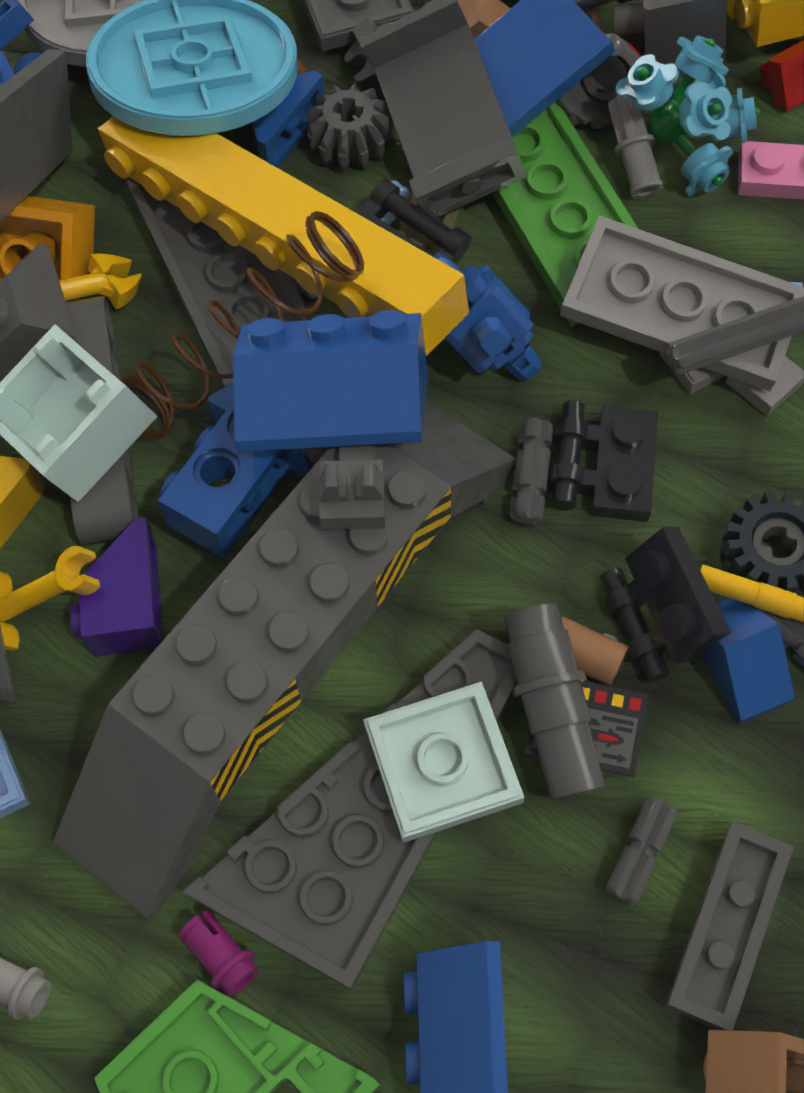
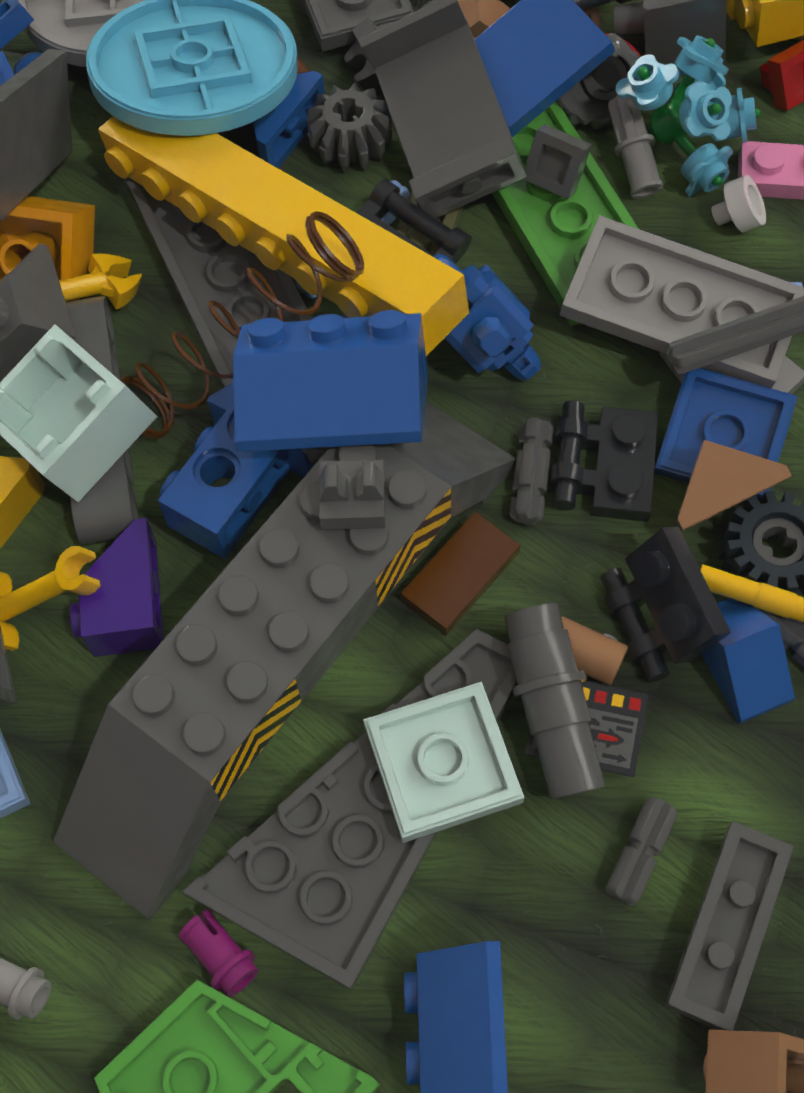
(460, 573): none -> reddish brown tile
(556, 161): none -> dark grey tile
(724, 479): none -> medium nougat slope
(727, 414): none -> blue tile
(741, 205): none -> white tile

